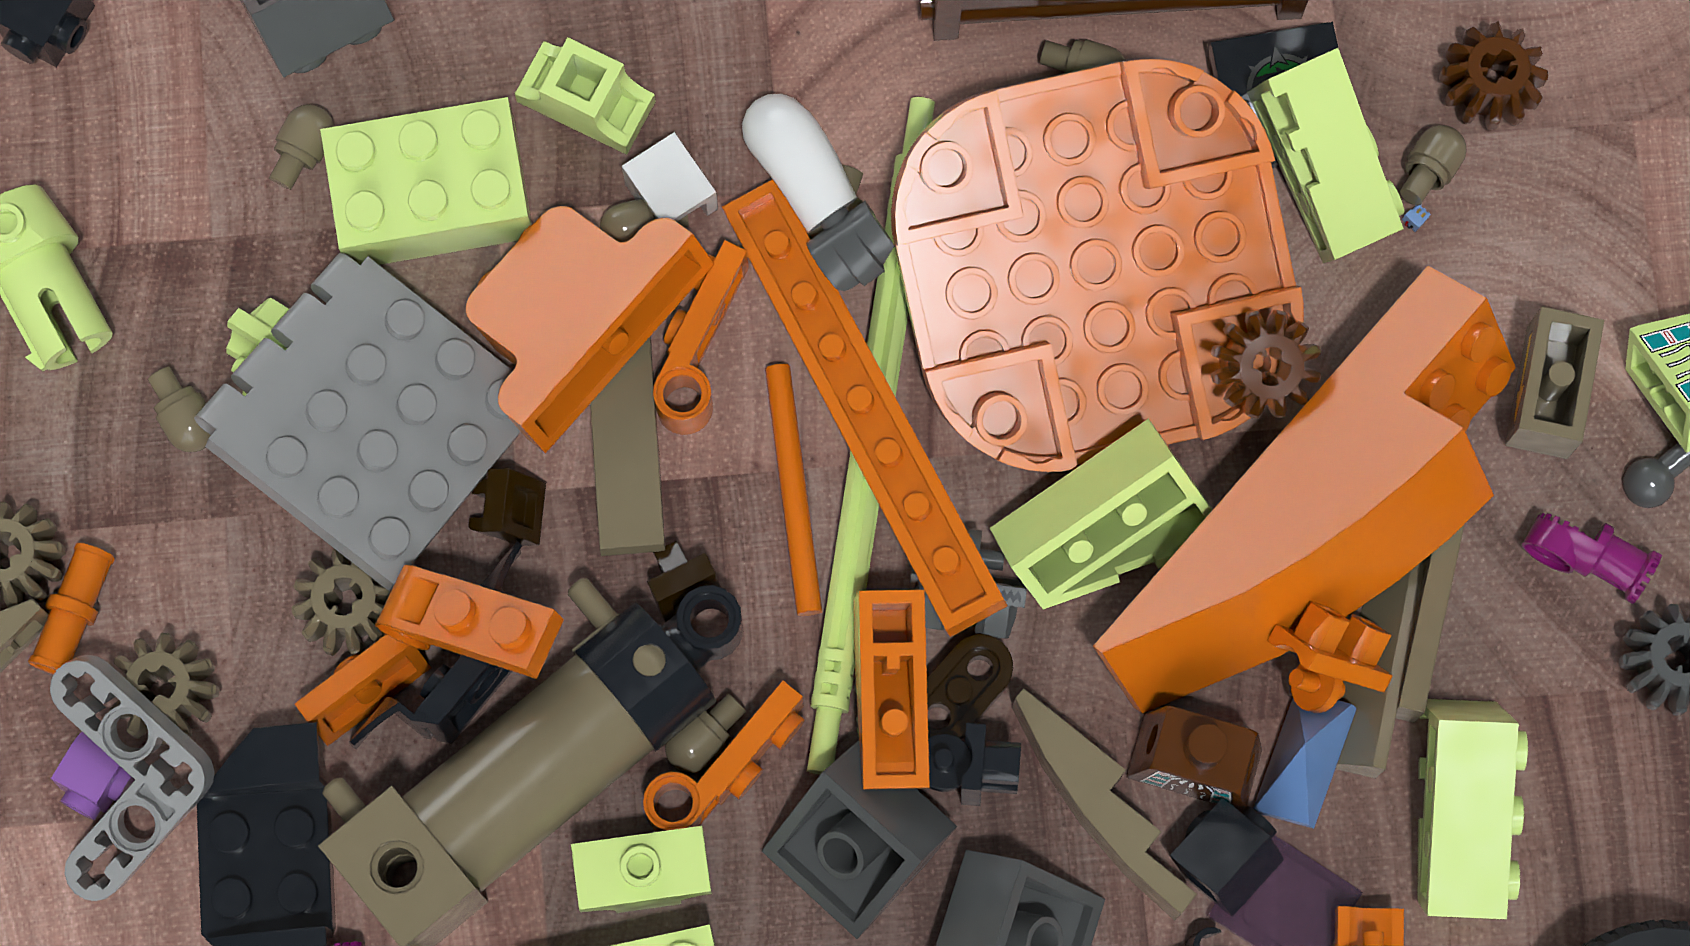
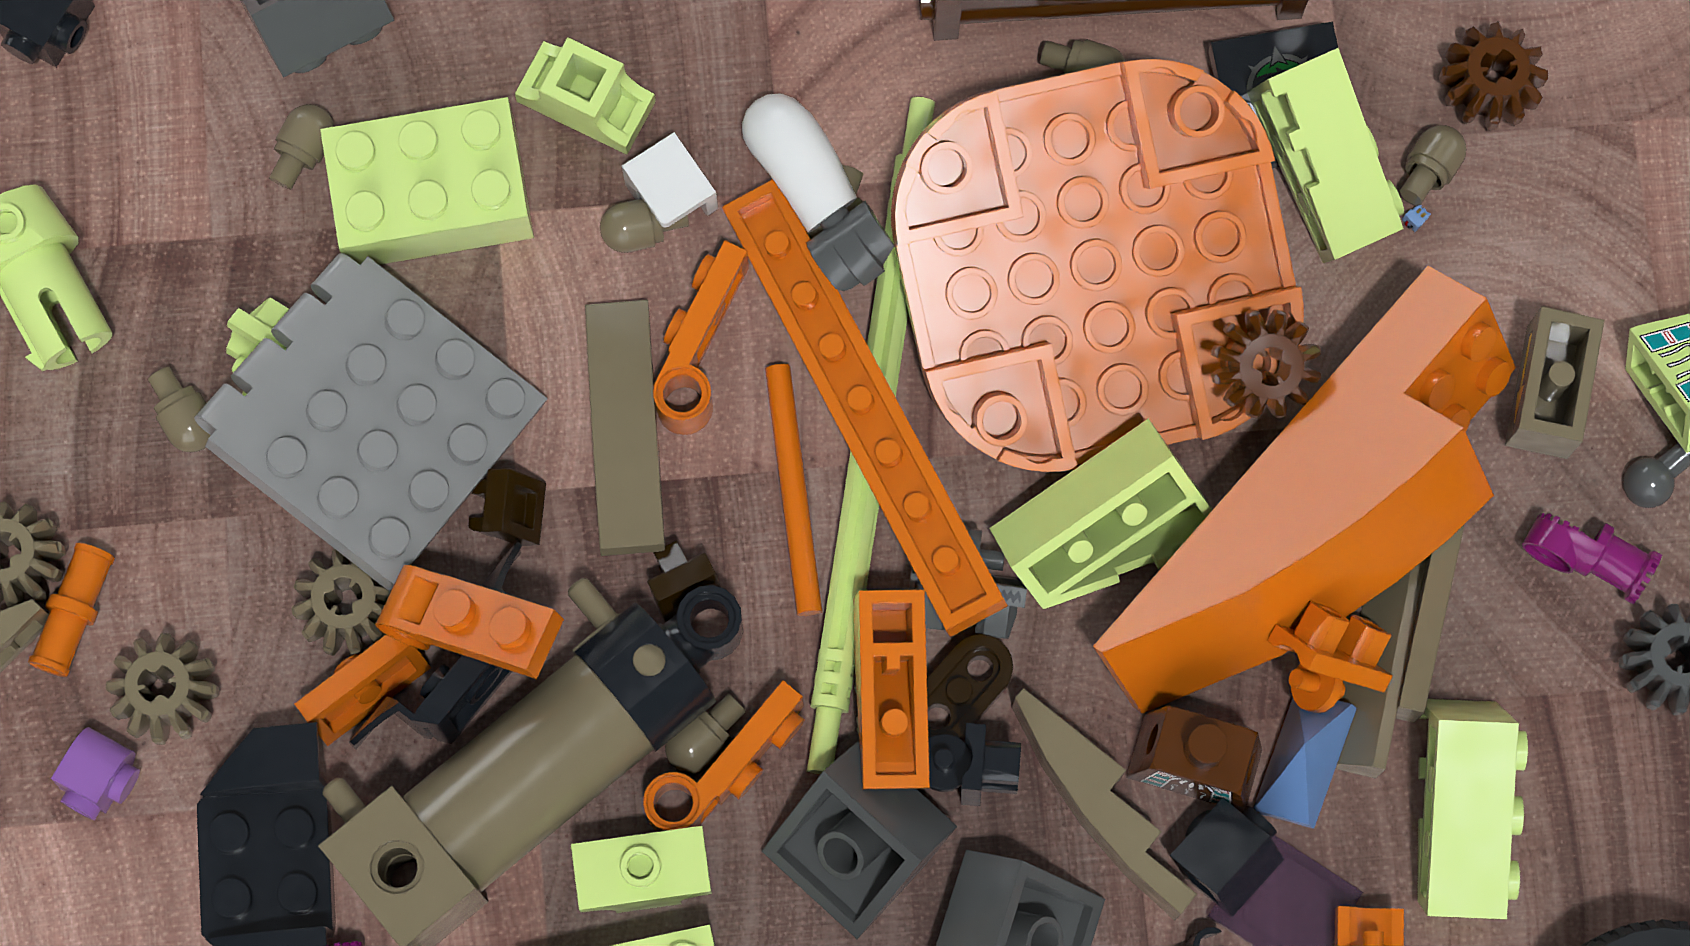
(151, 784): light grey beam -> none
(576, 309): orange brick -> none

